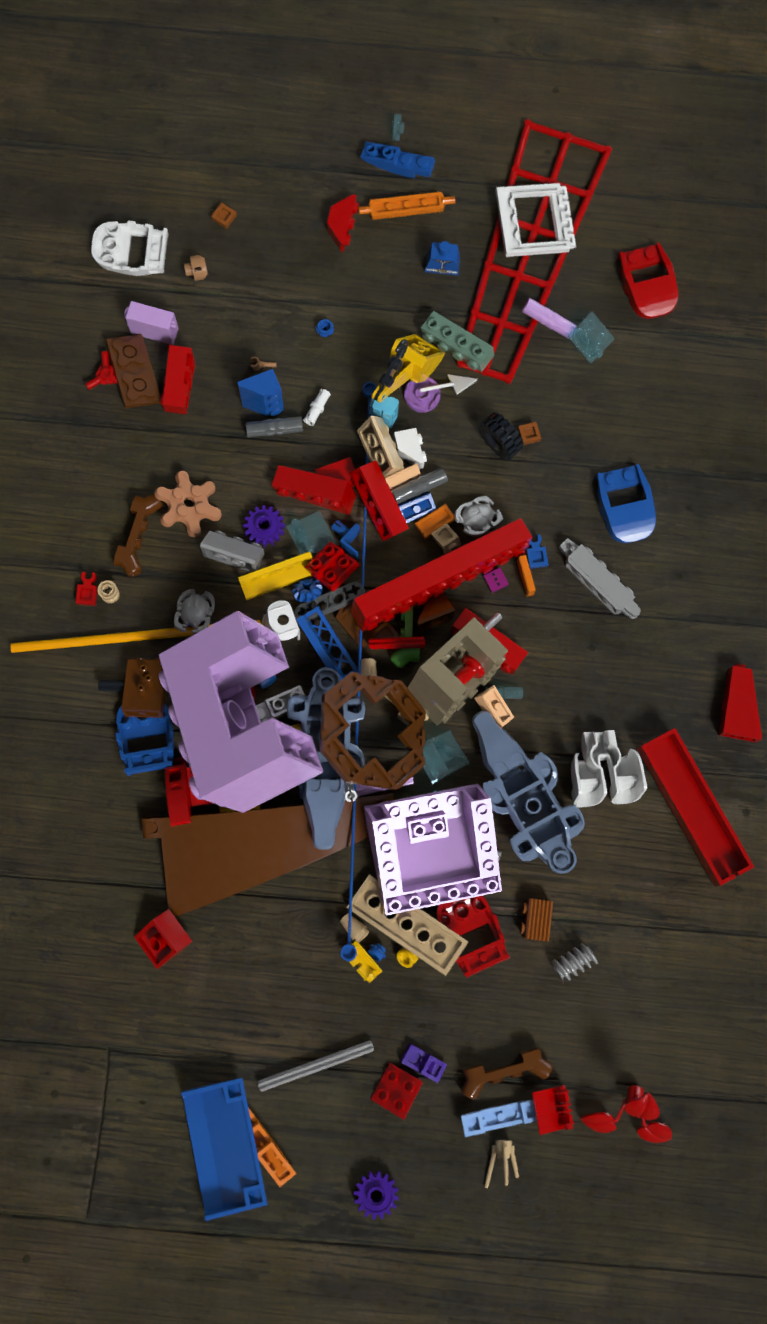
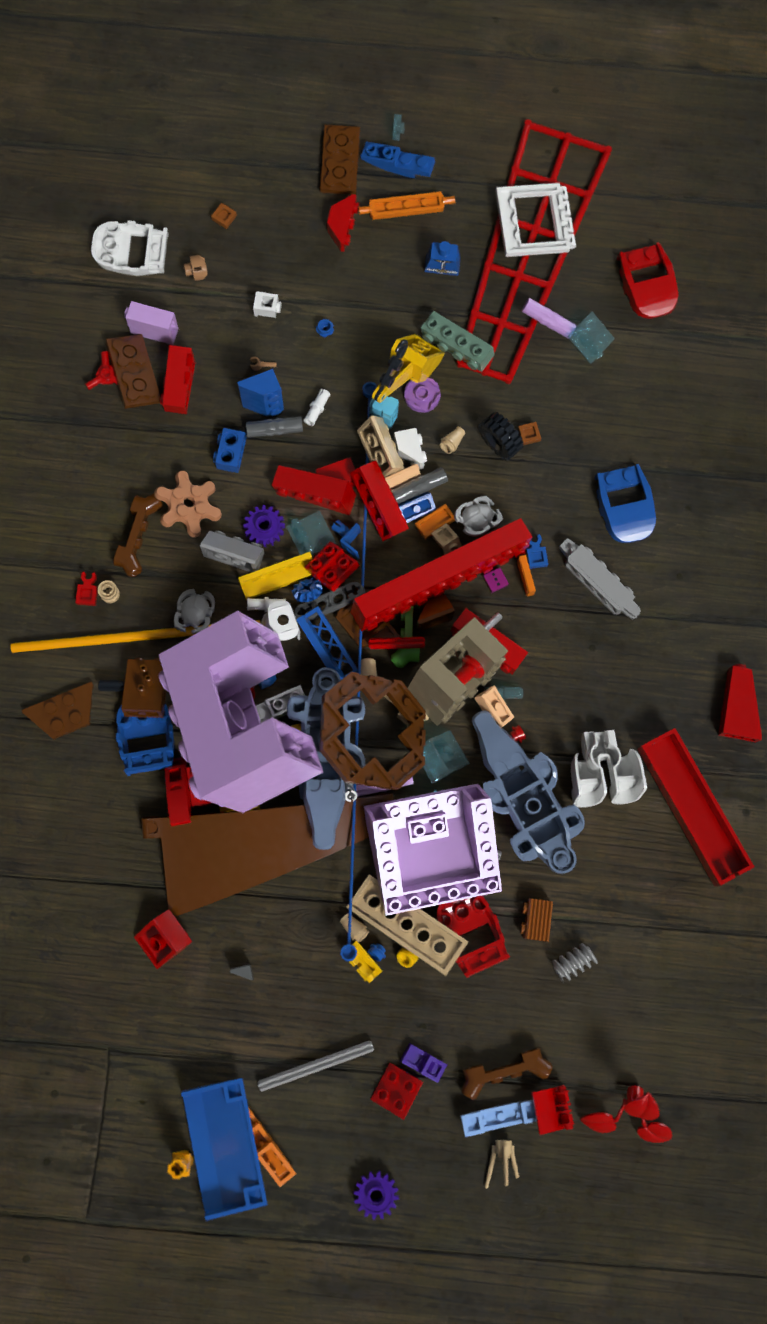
(63, 712): none -> reddish brown wing
(180, 1164): none -> light orange piece
(233, 450): none -> blue brick
(243, 971): none -> dark grey slope
(261, 604): none -> white pin
(263, 300): none -> white brick
(340, 159): none -> reddish brown piece
(452, 440): none -> tan cone
(458, 382): white piece -> none
(517, 734): none -> red plate

